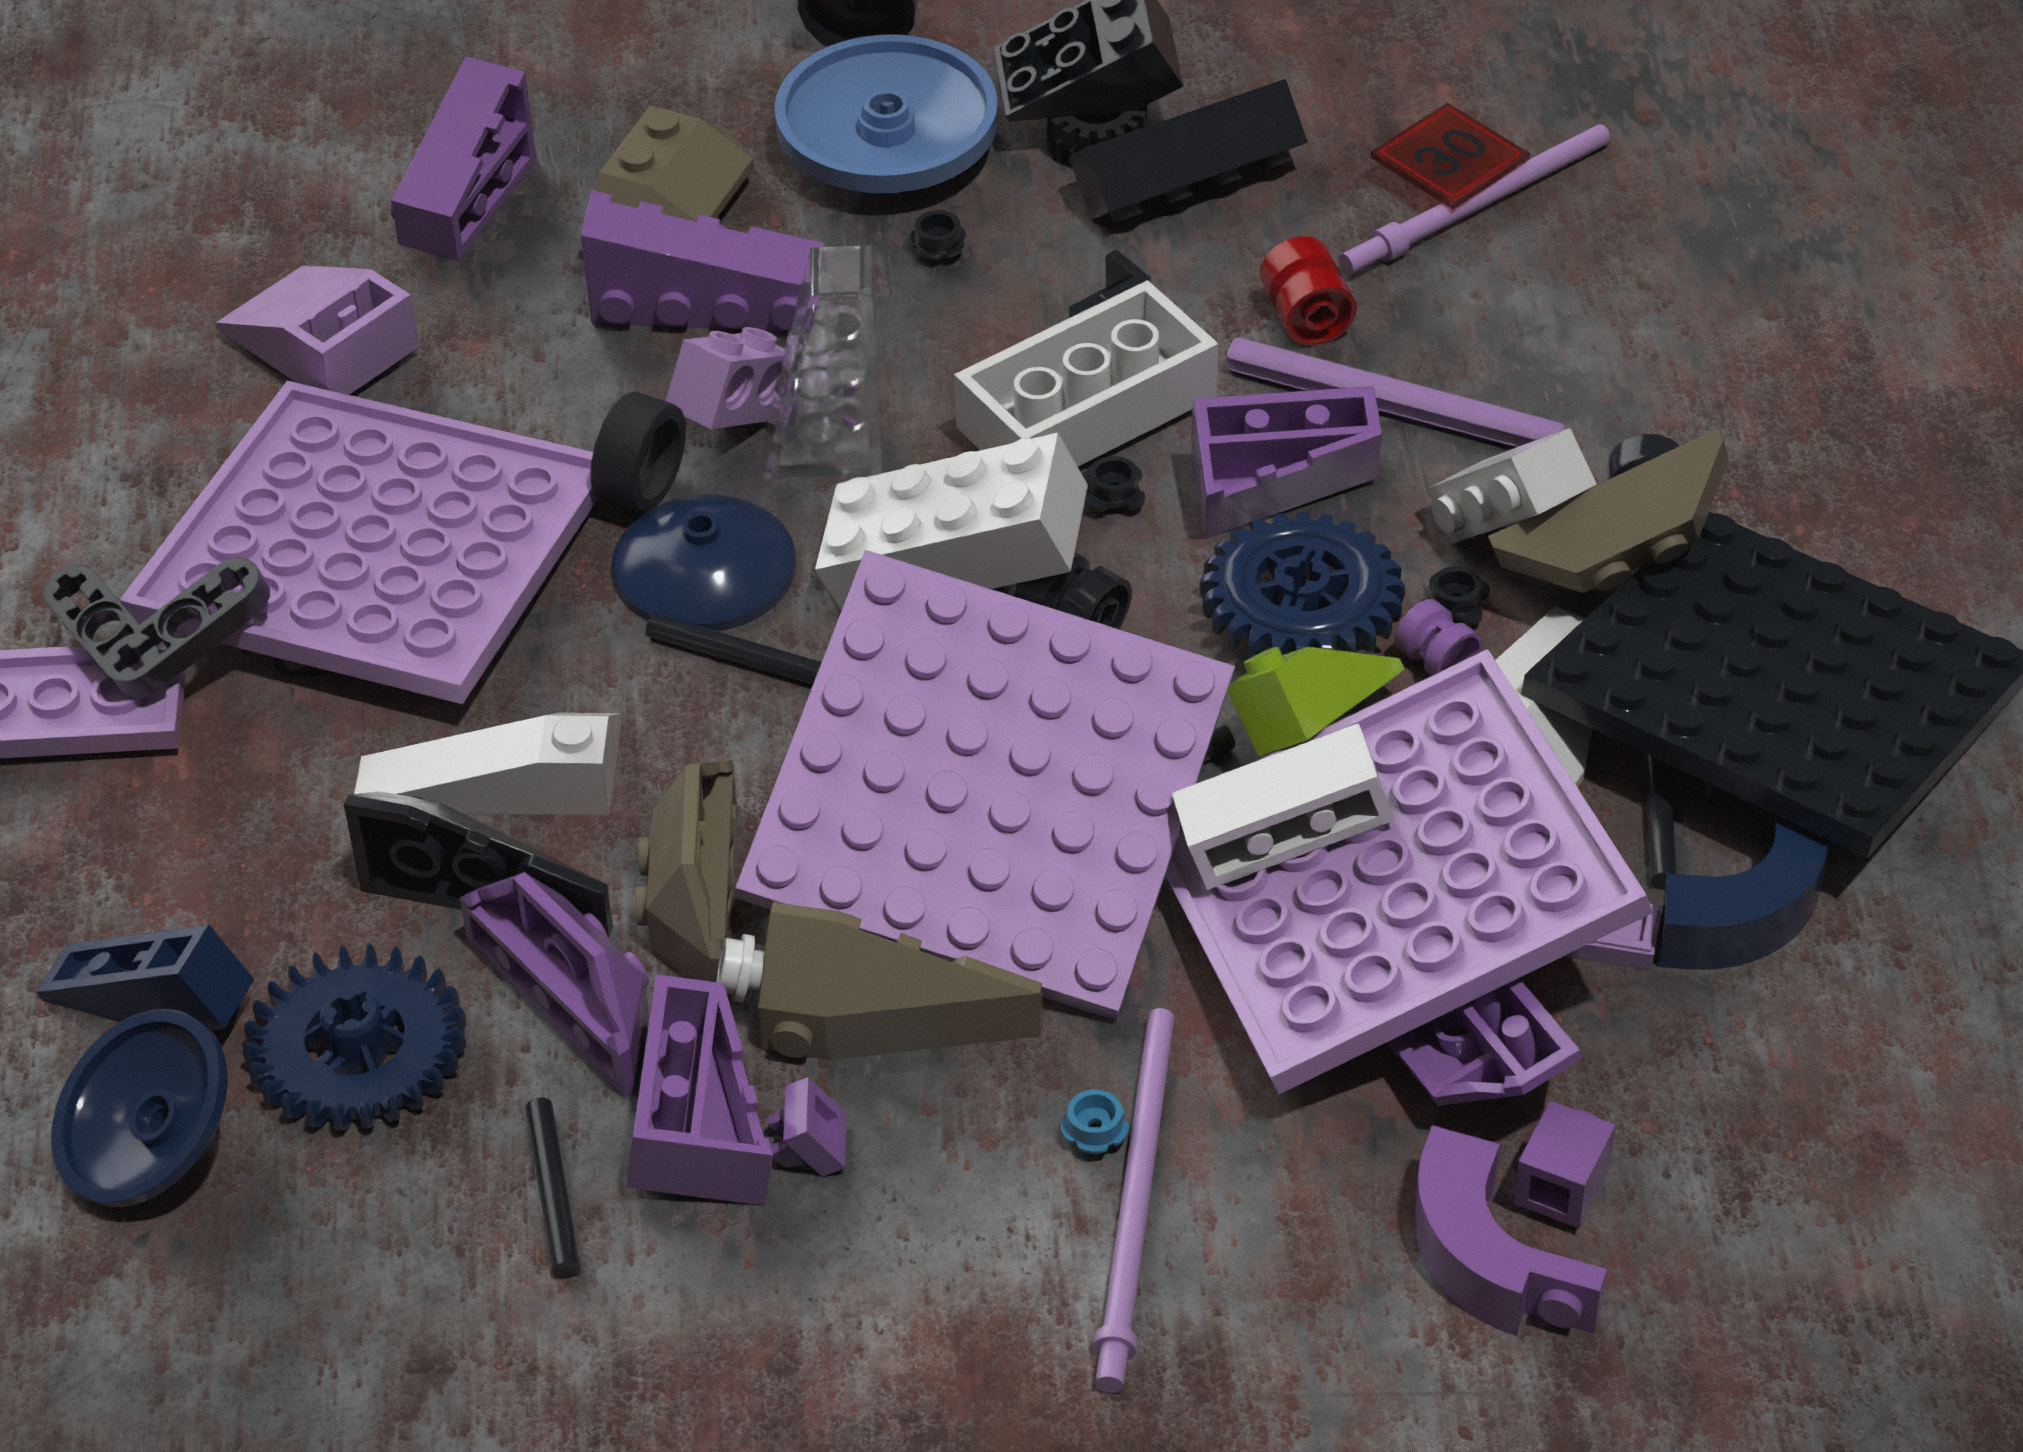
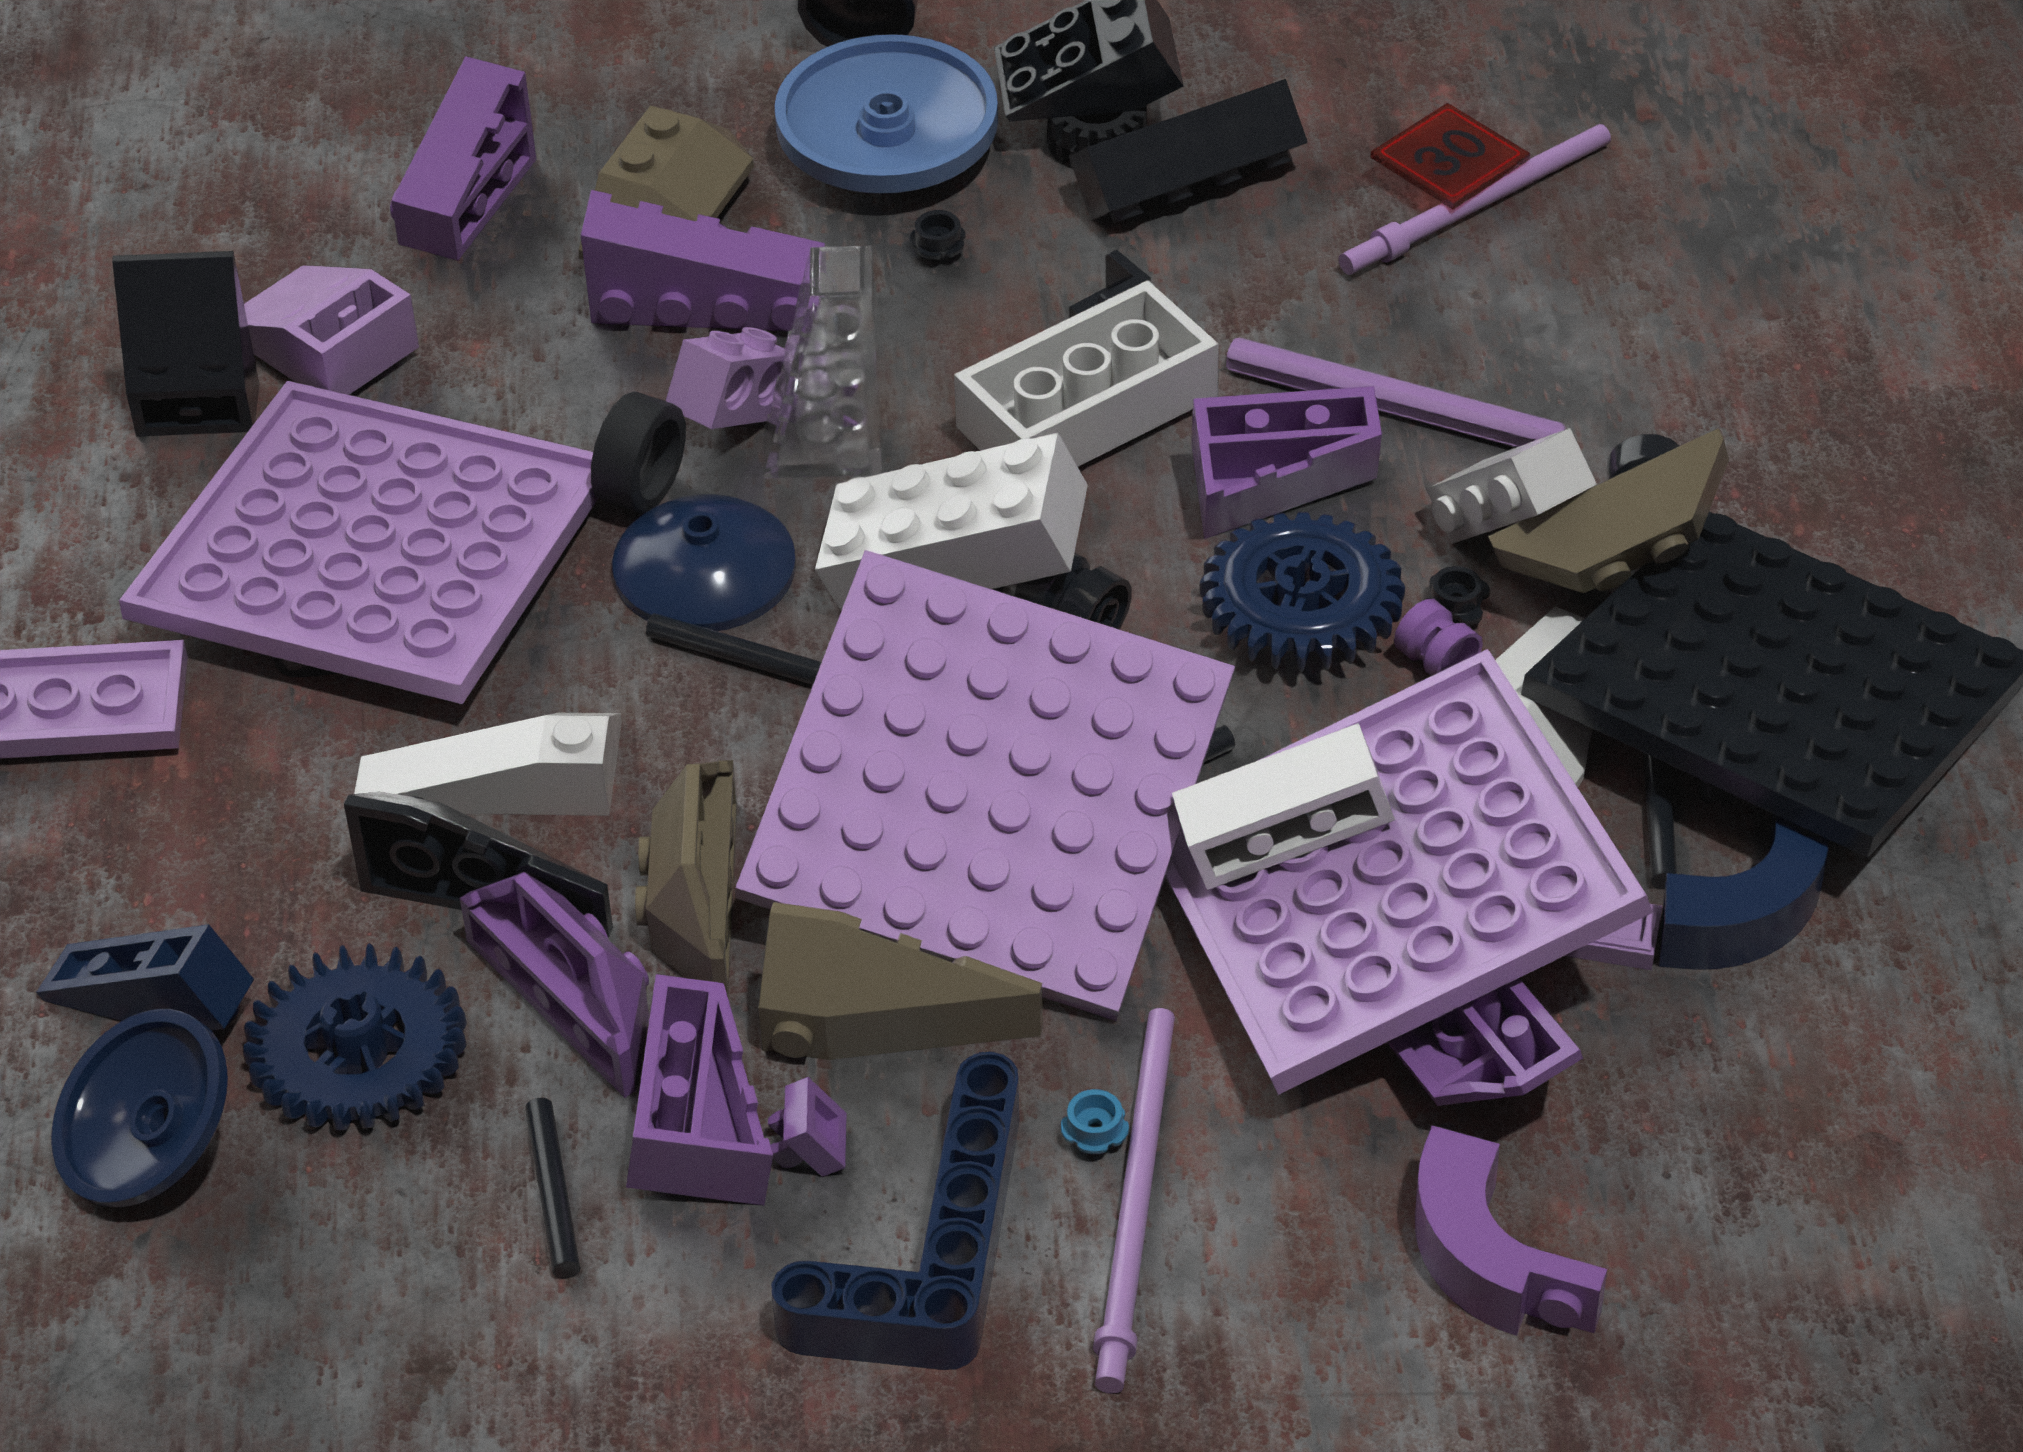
(138, 641): black beam -> none
(185, 344): none -> black slope
(740, 967): white plate -> none
(960, 1230): none -> dark blue beam
(1113, 485): black plate -> none
(1303, 692): lime slope -> none
(1308, 291): red wheel -> none
(1564, 1164): medium lavender brick -> none

